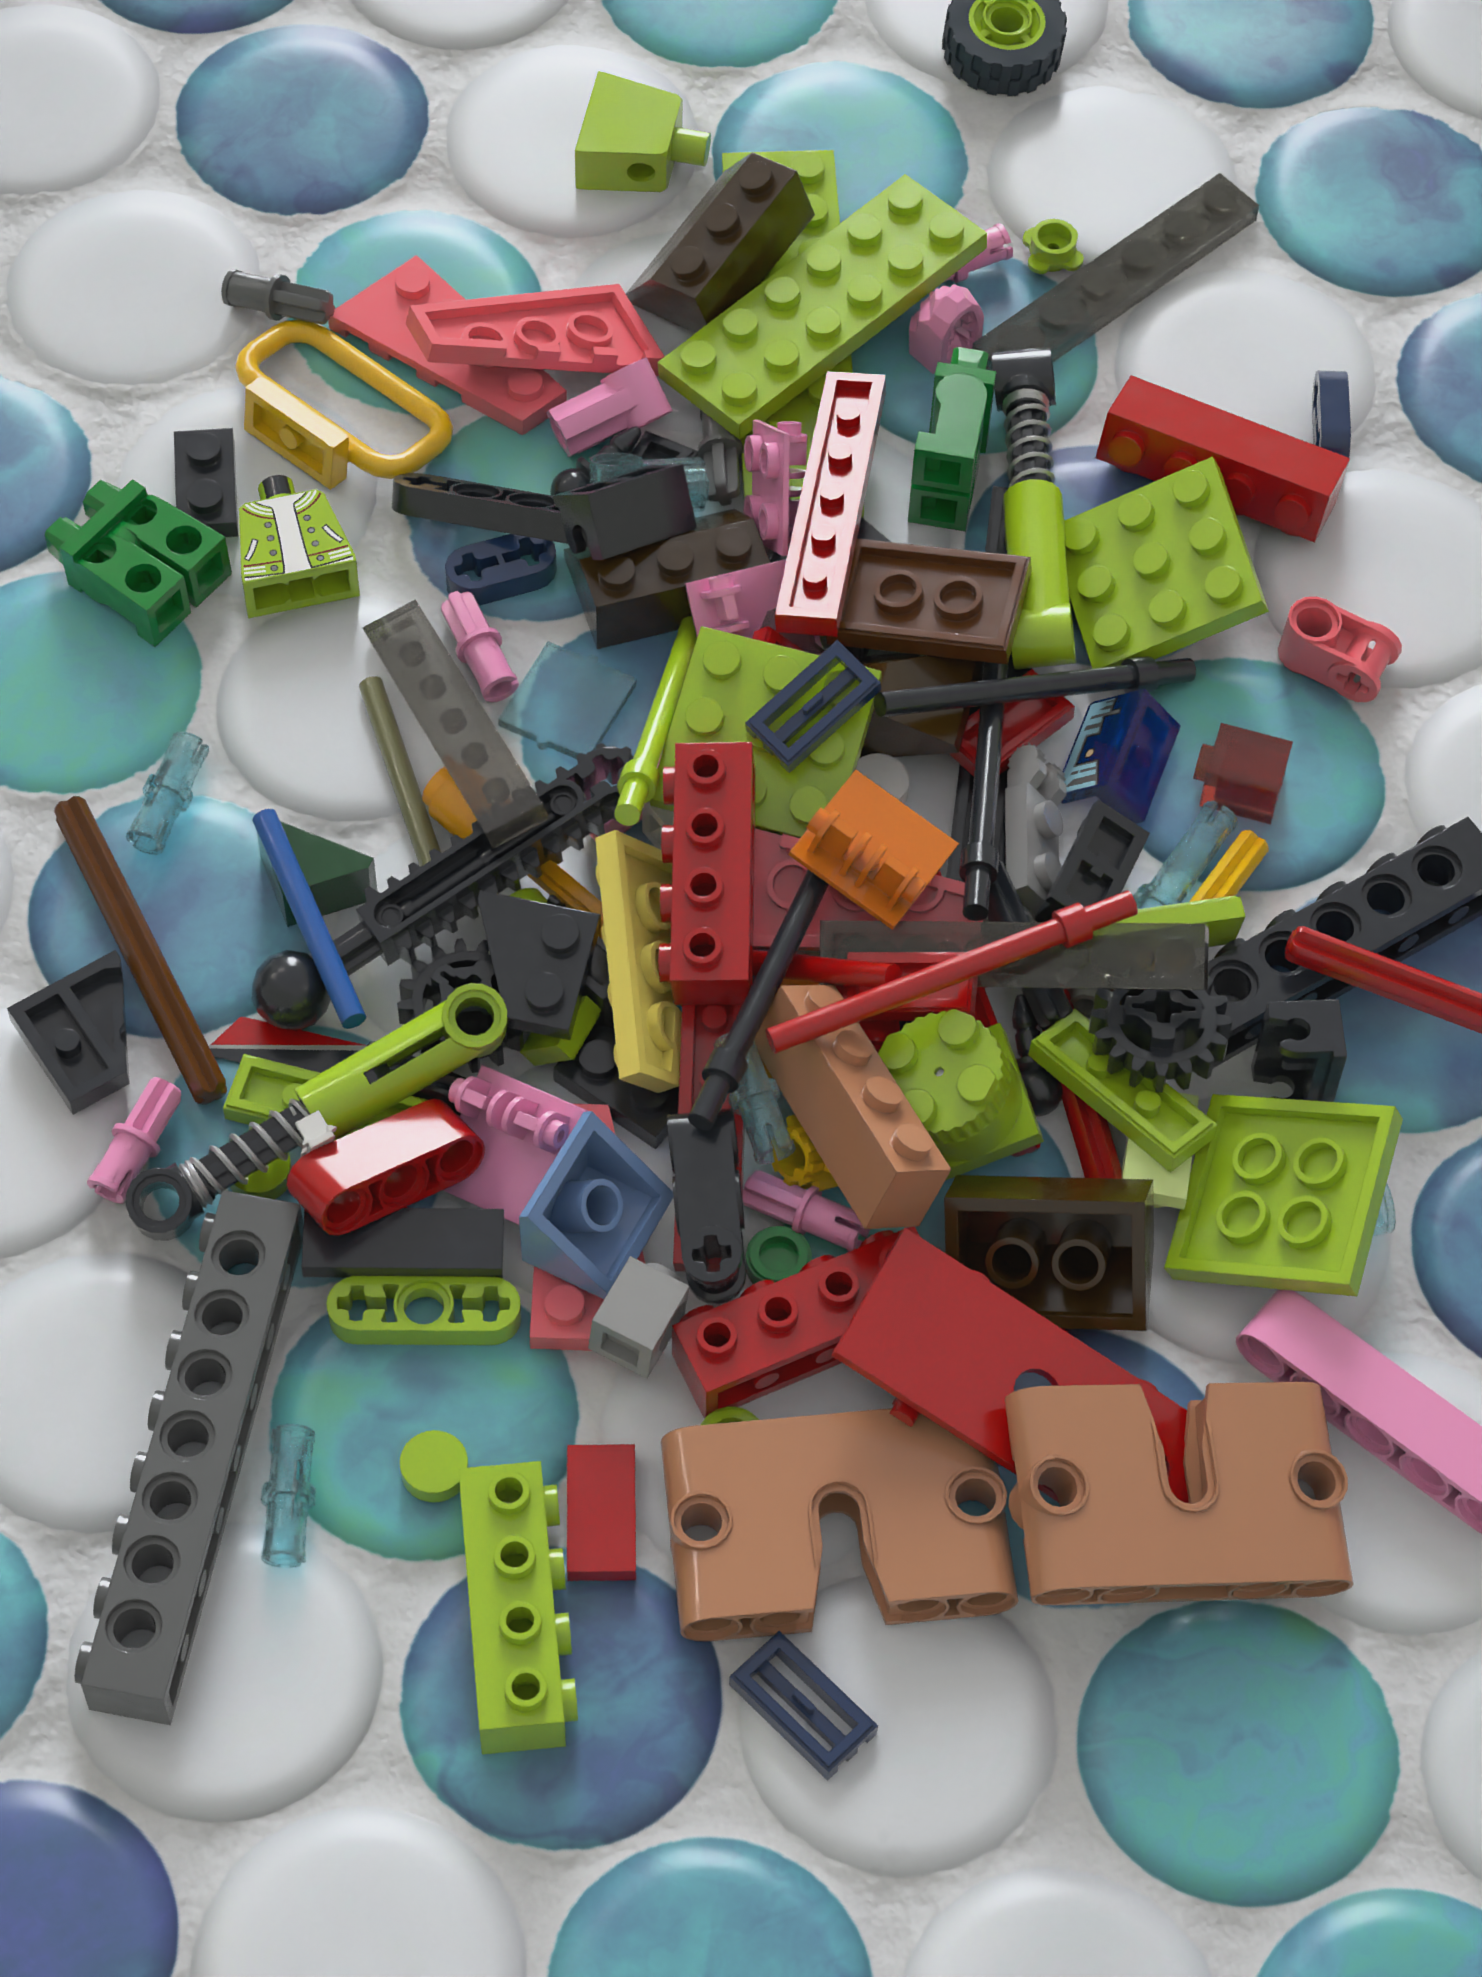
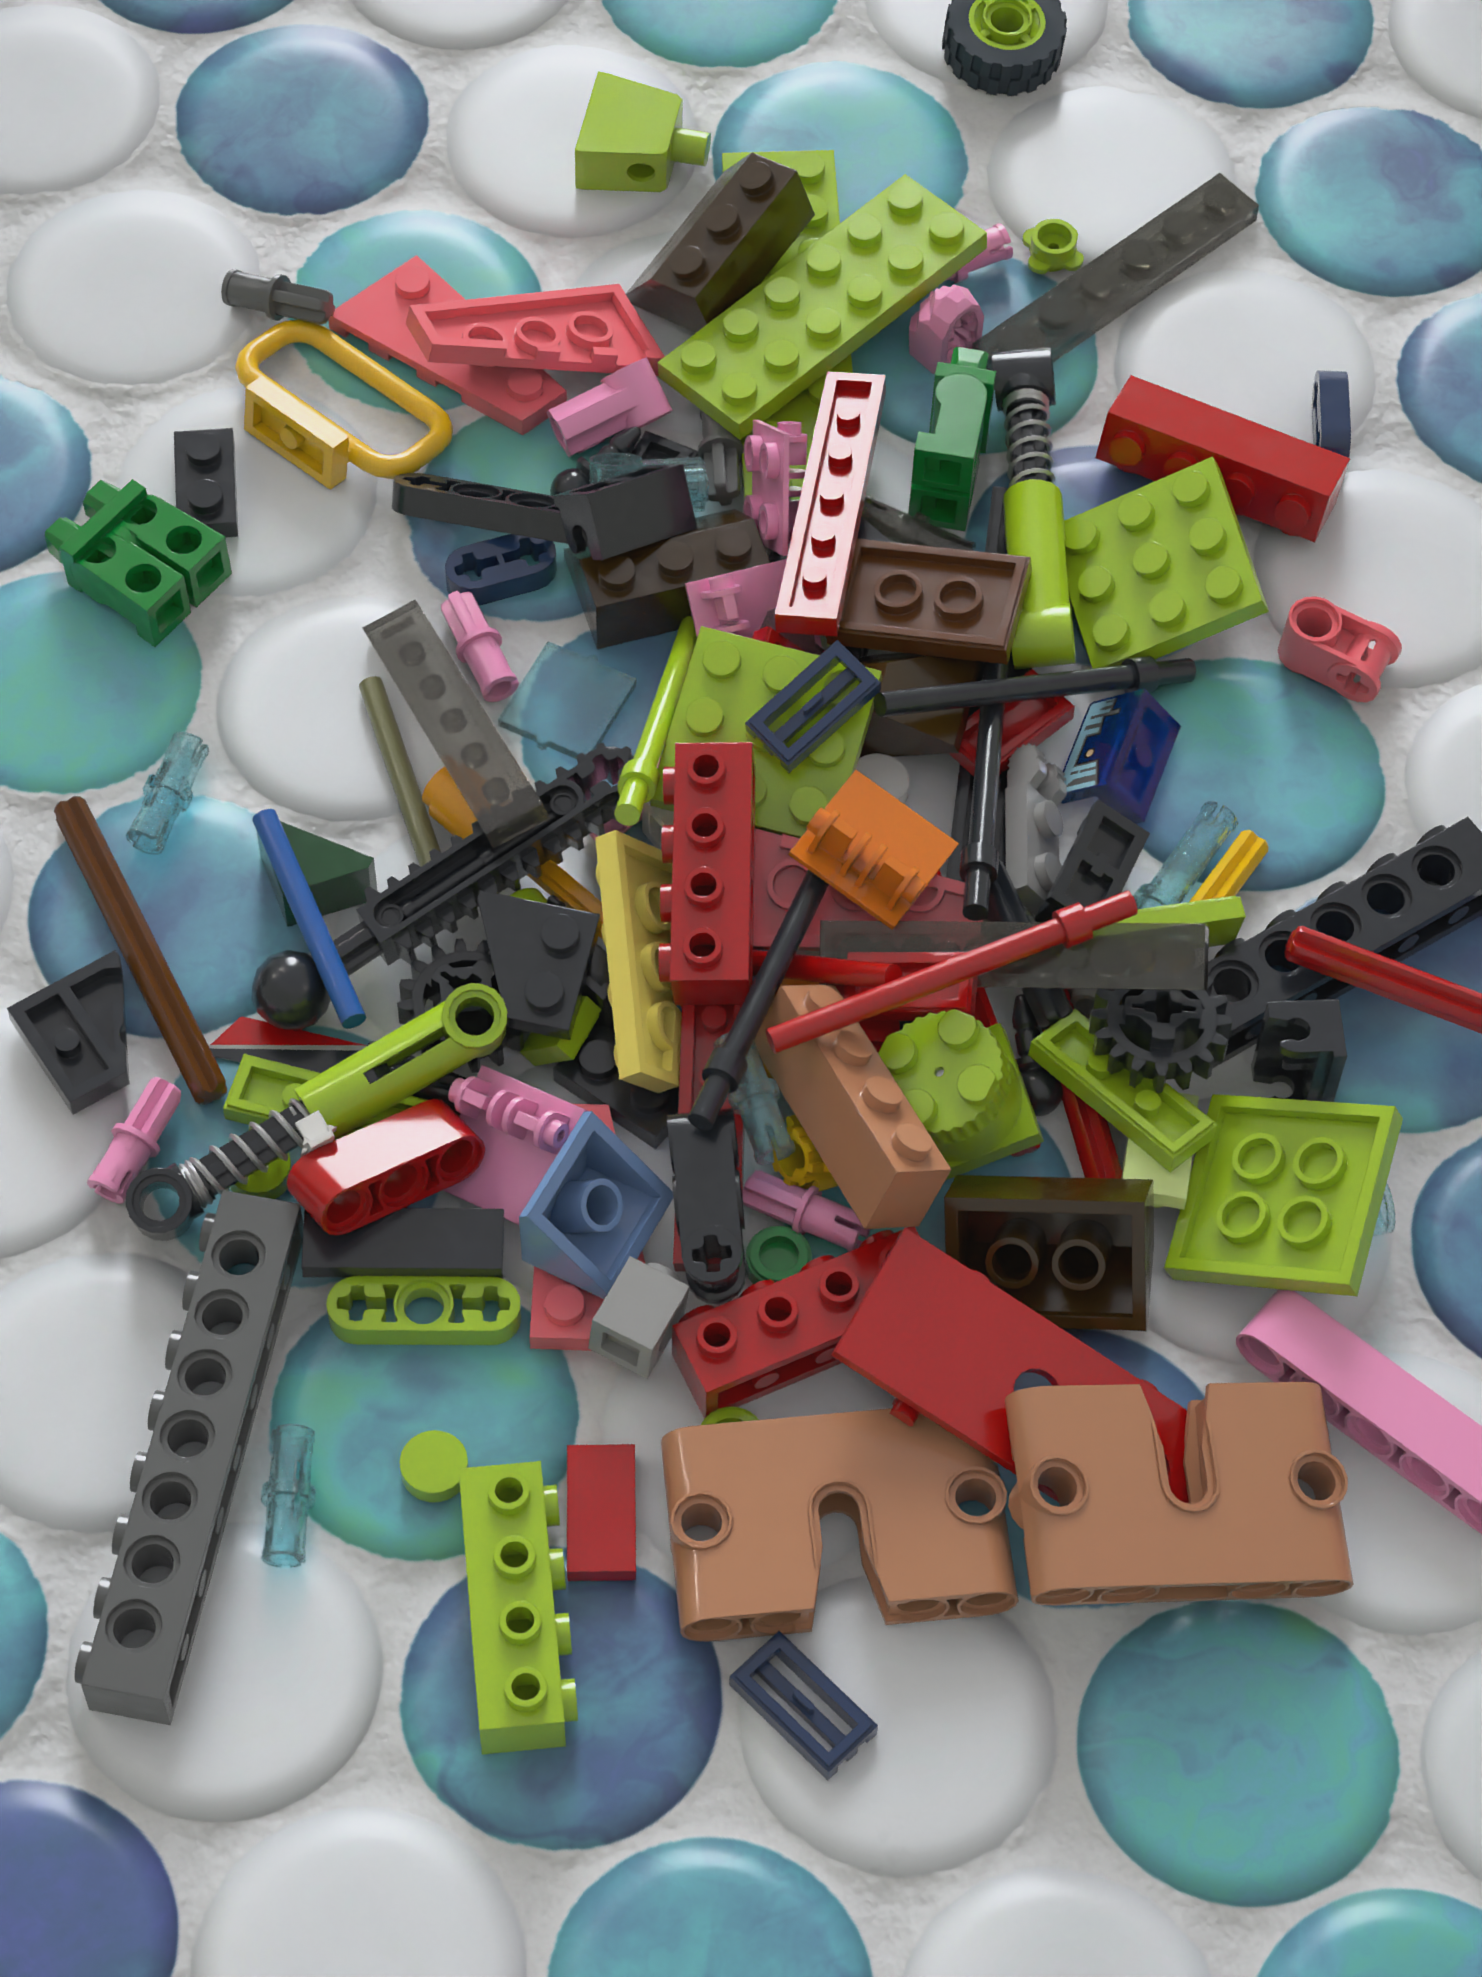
(293, 550): lime torso -> none
(910, 529): none -> clear smoke pin
(1243, 772): clear red brick -> none

